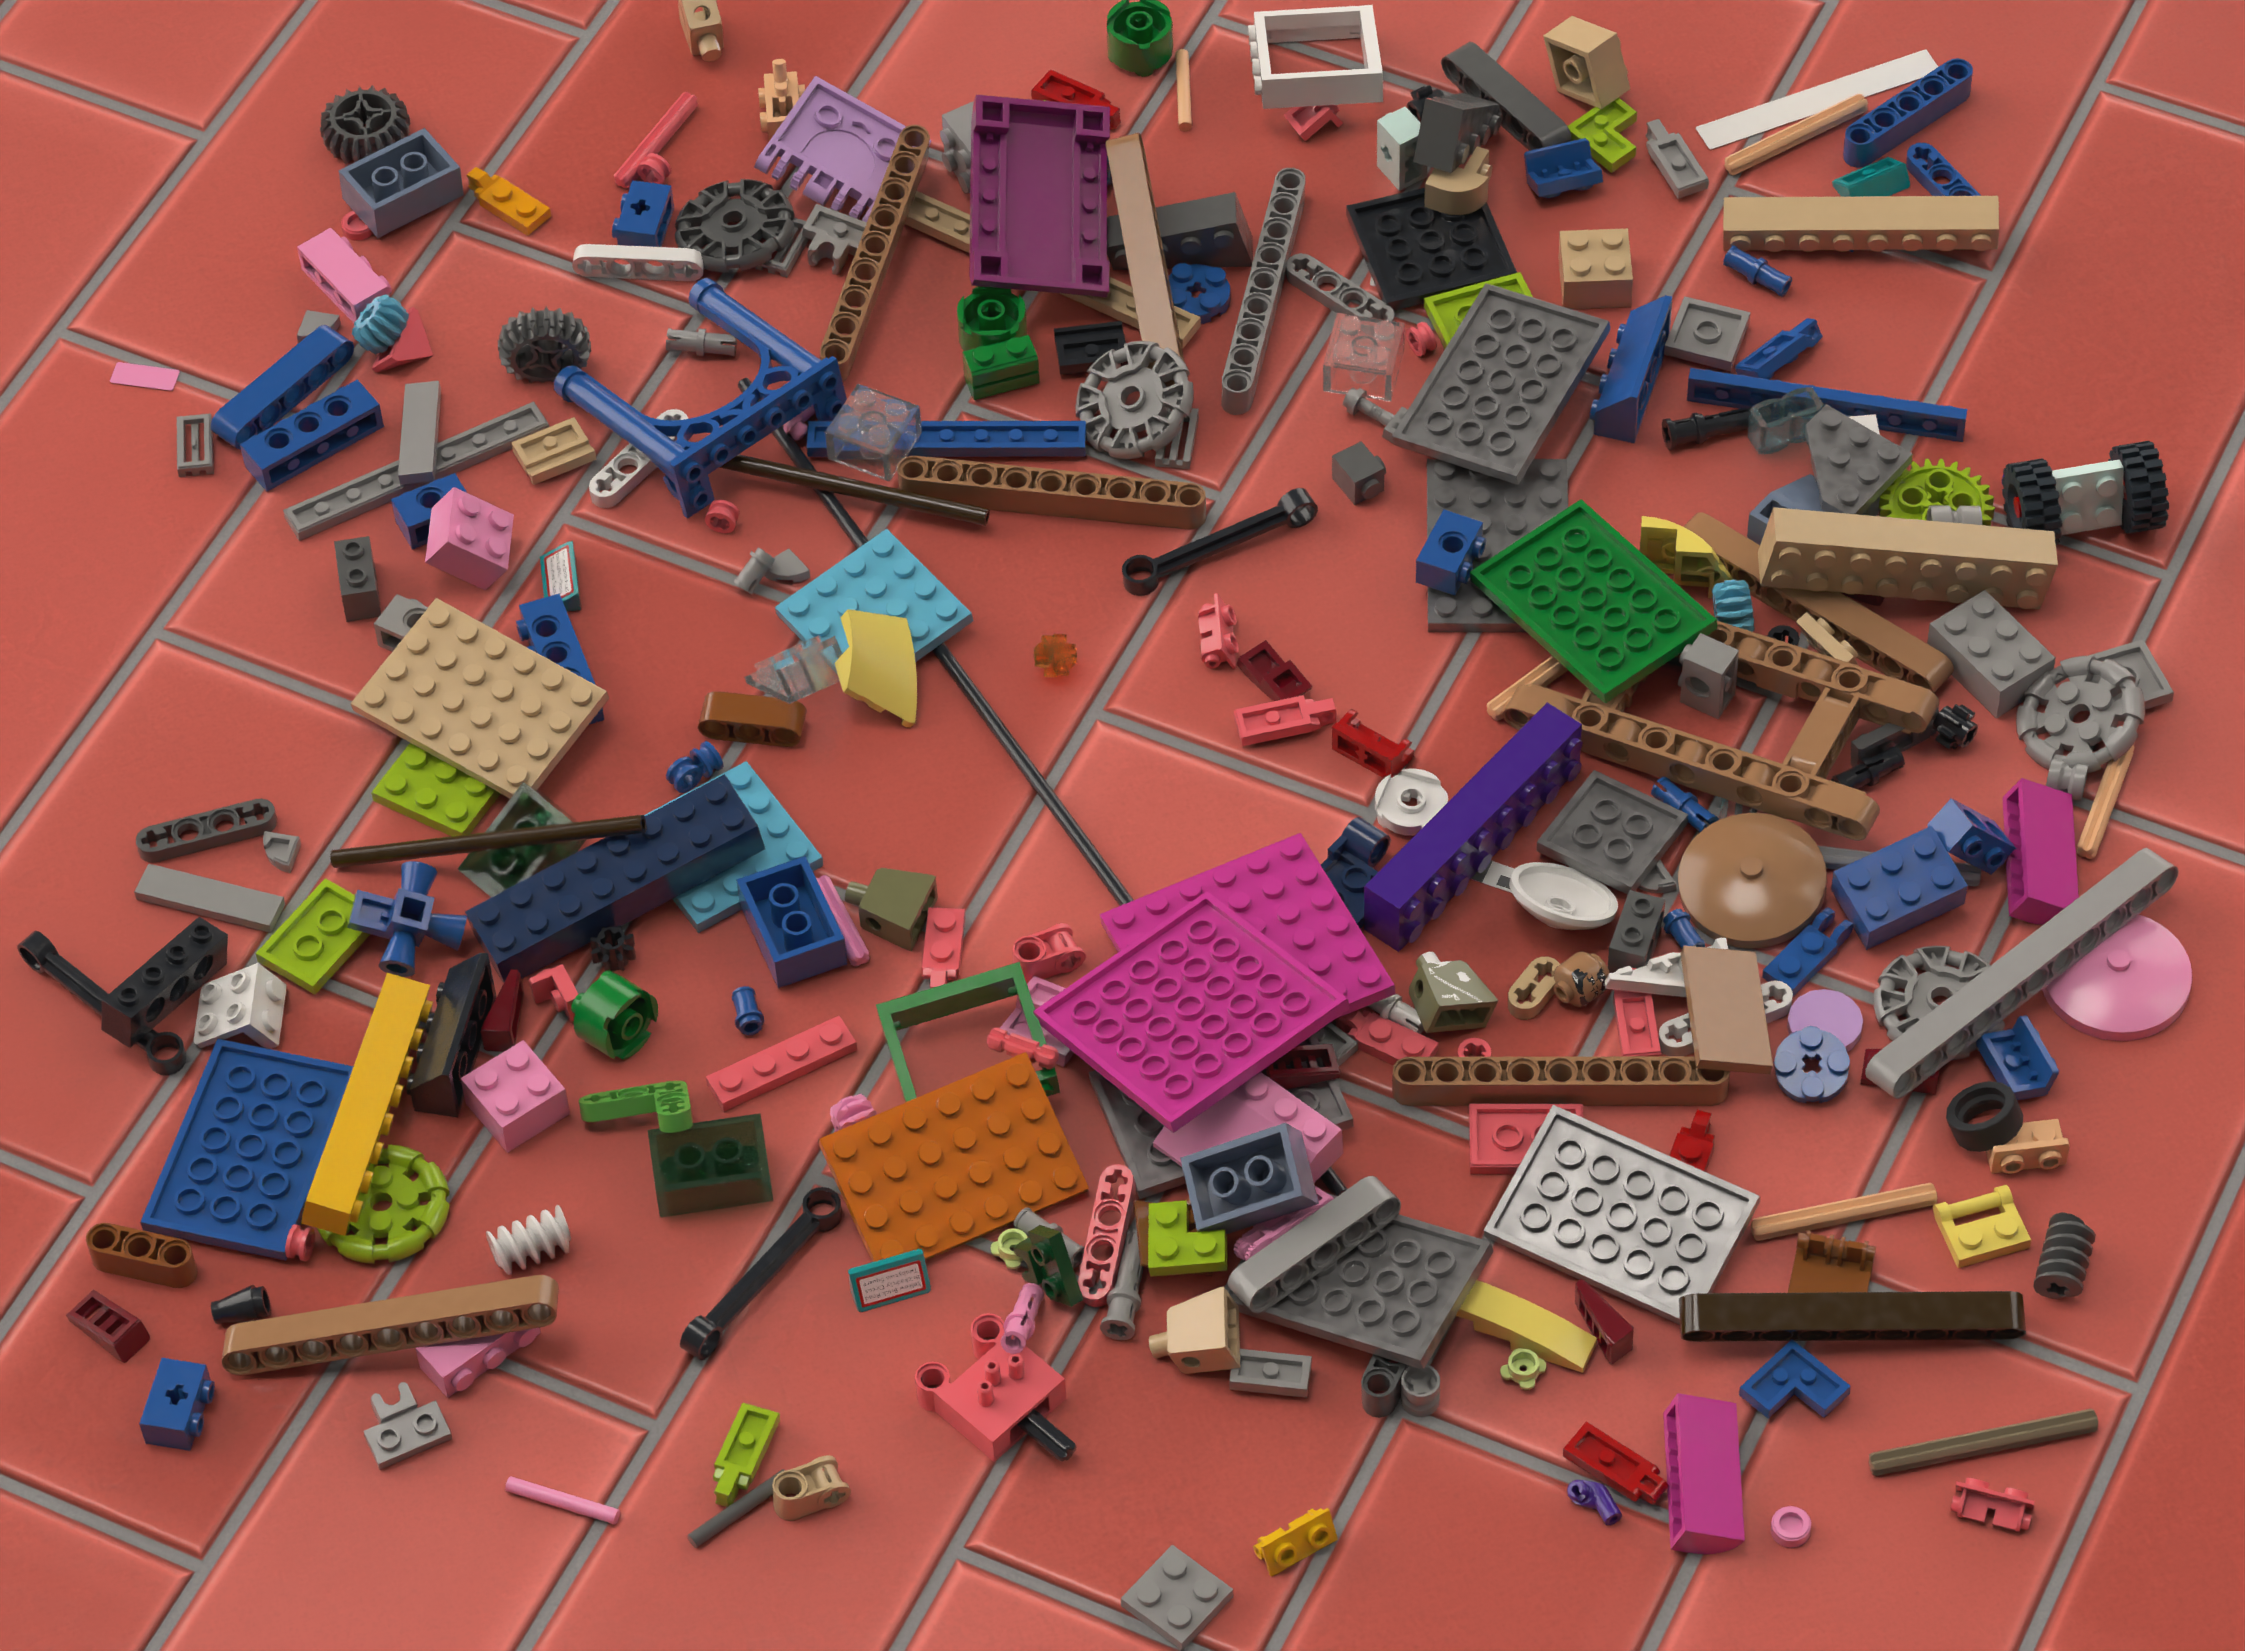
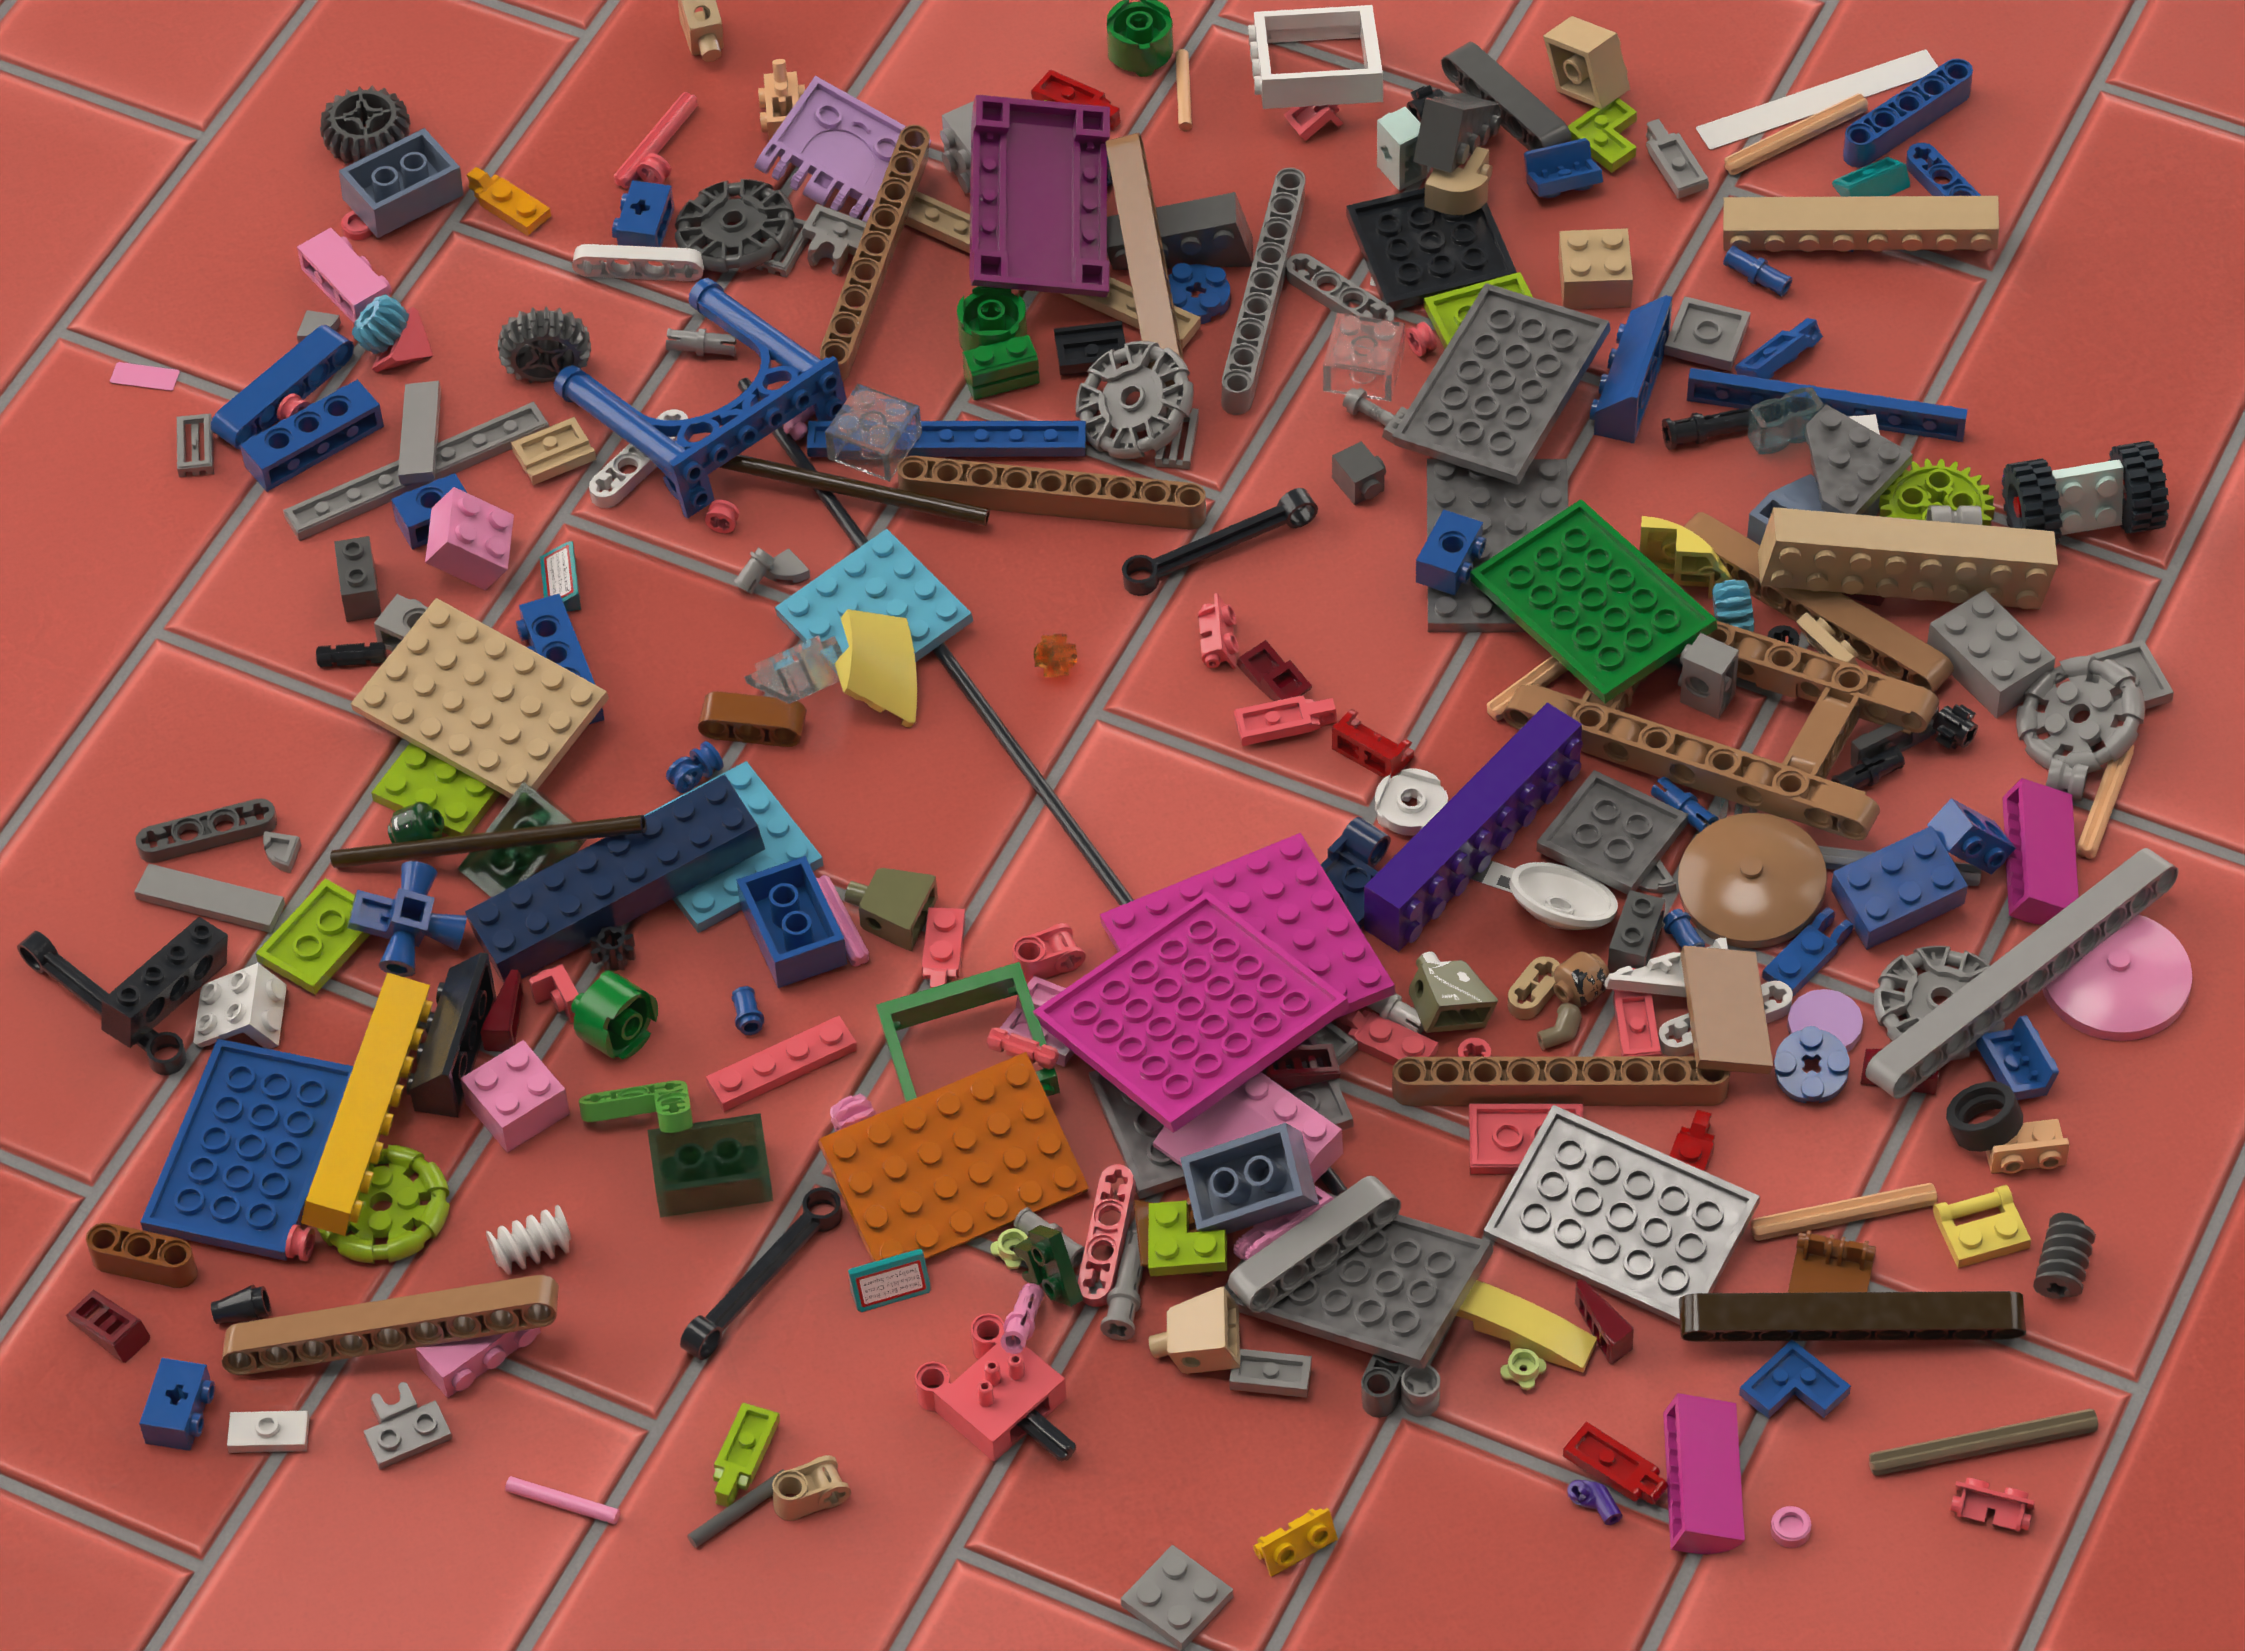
(268, 1431): none -> white plate
(291, 405): none -> coral bush
(351, 654): none -> black axle
(415, 823): none -> dark green head
(1564, 1029): none -> dark tan arm

